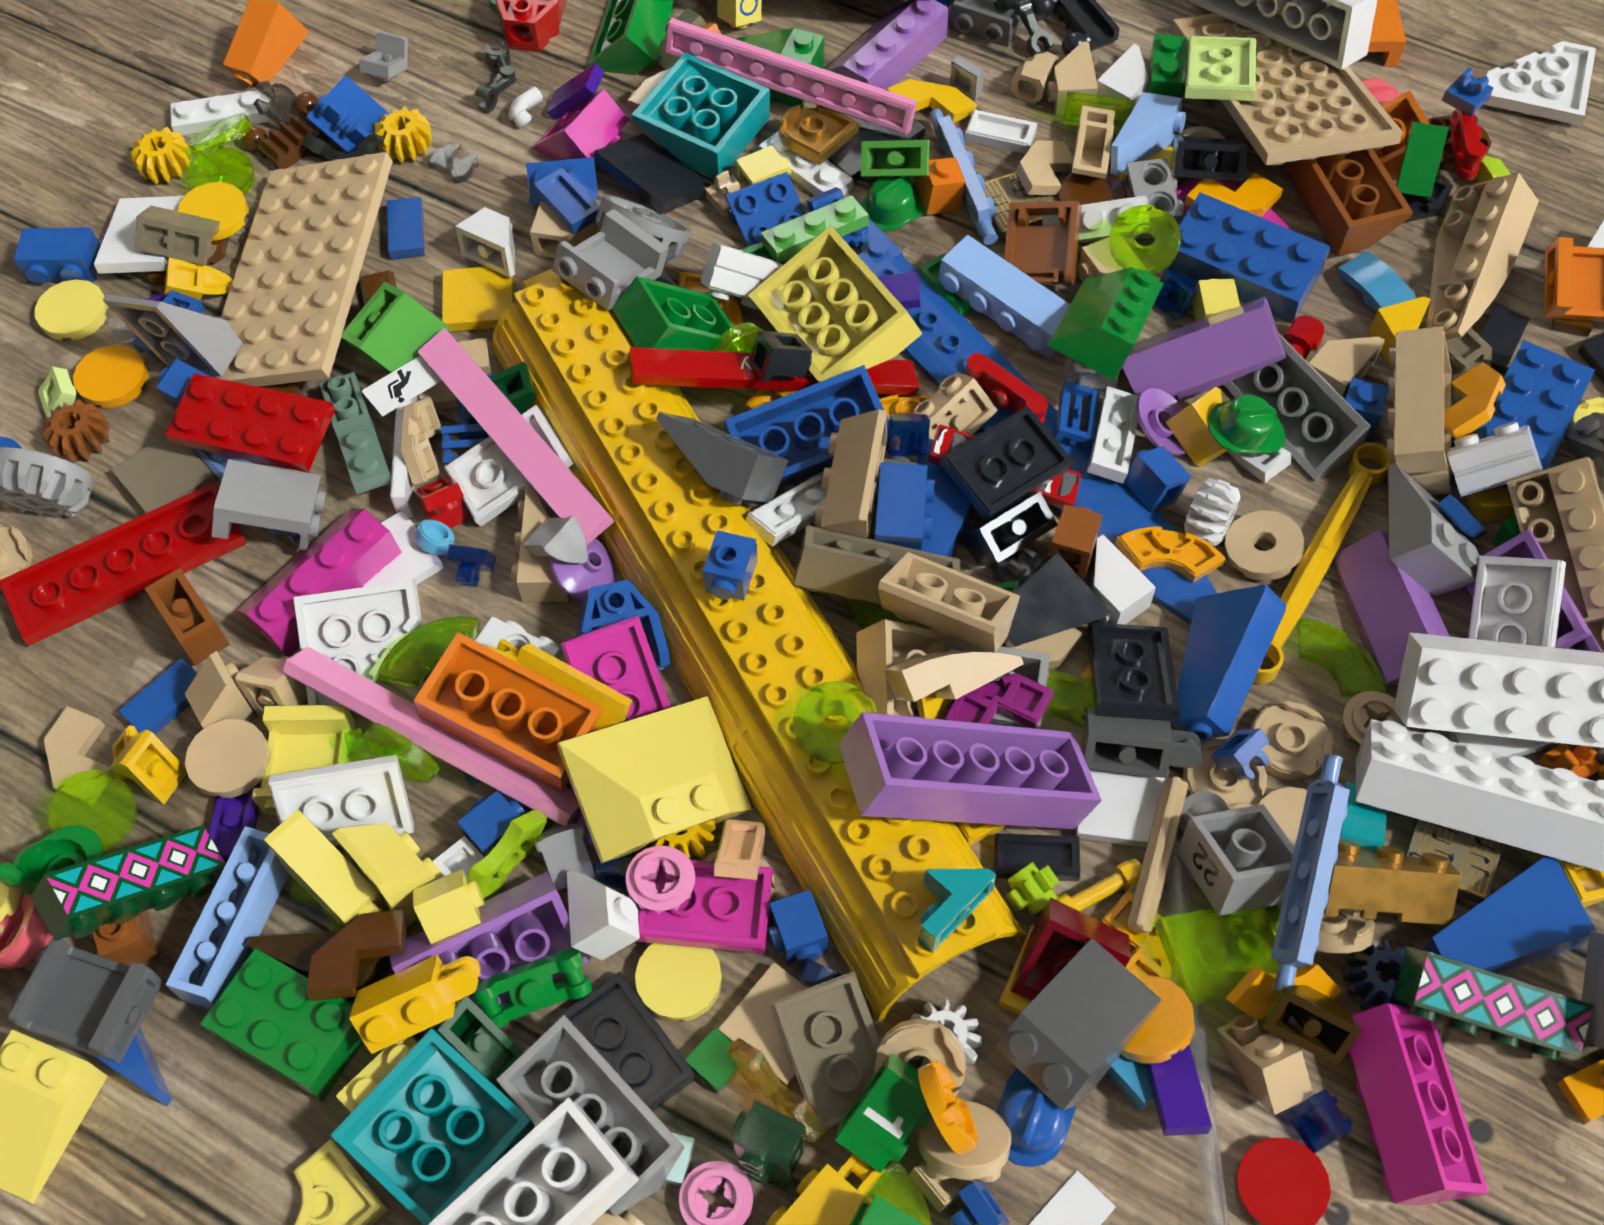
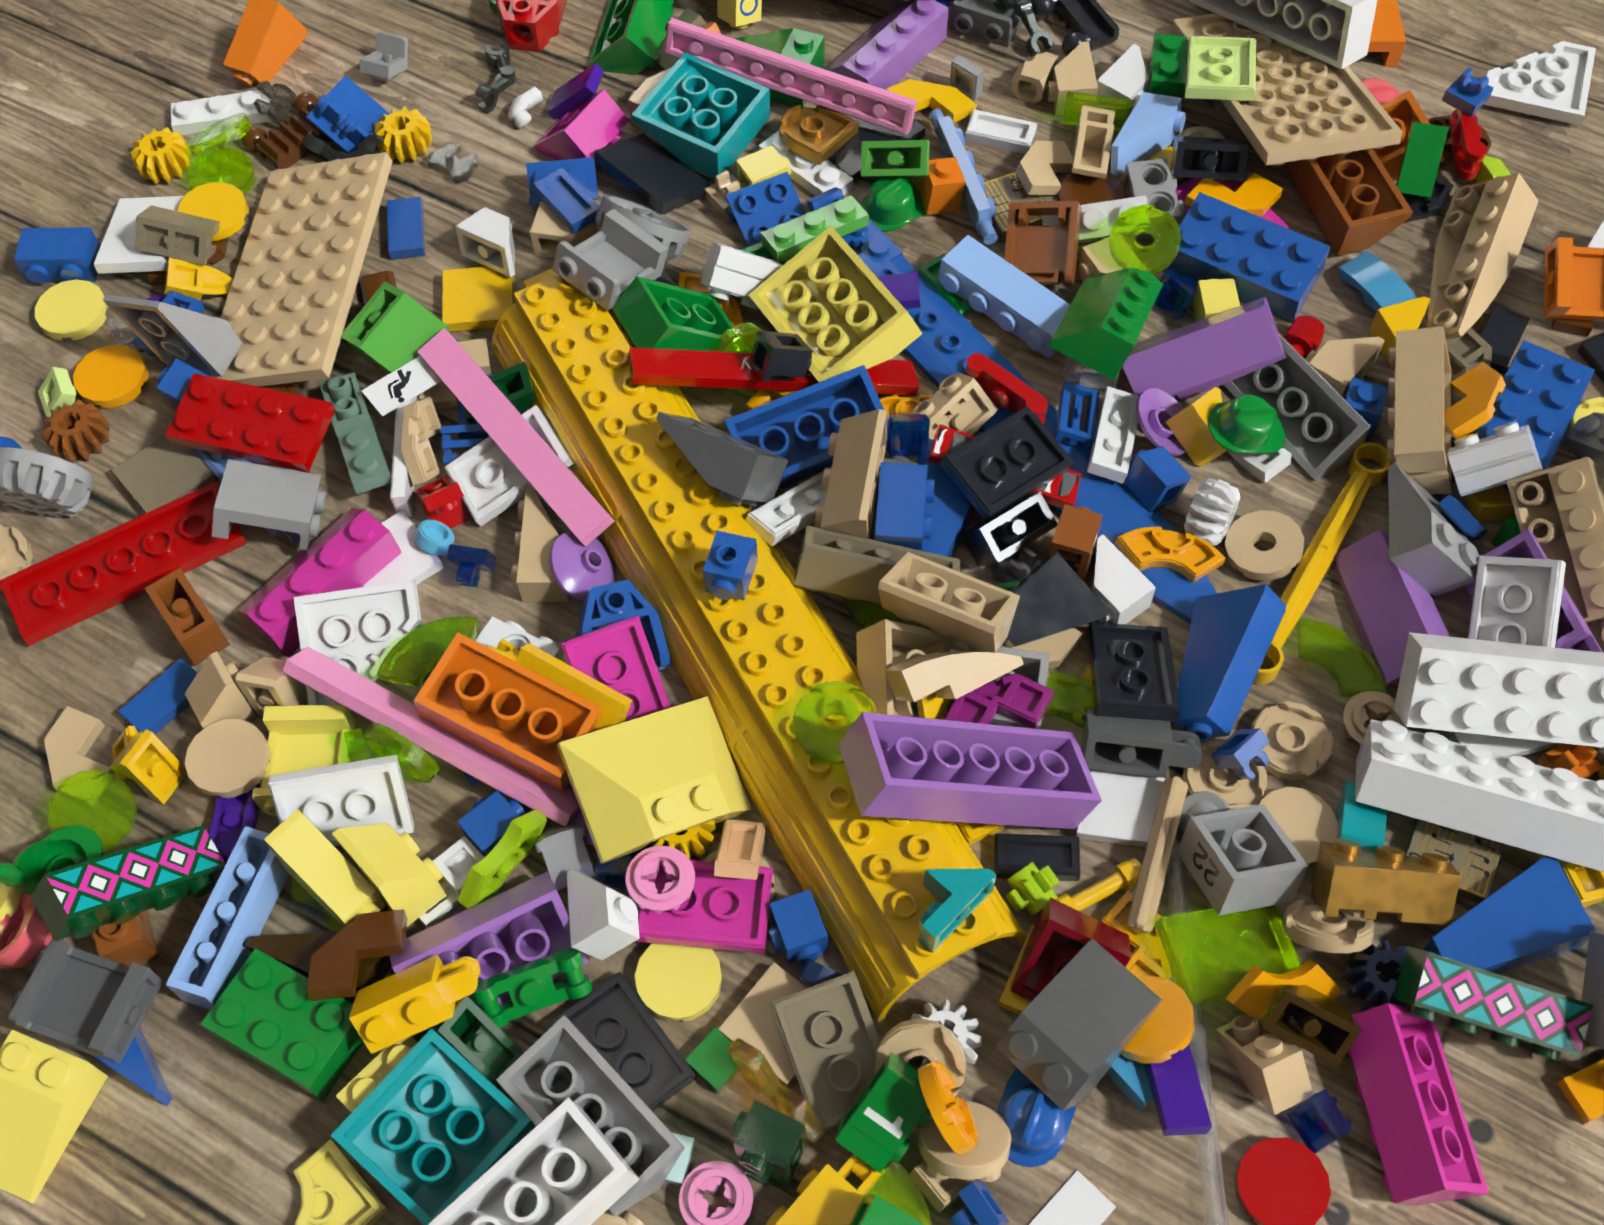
(448, 905): light yellow brick -> none
(560, 540): light grey tile -> none
(1310, 873): medium blue plate -> none

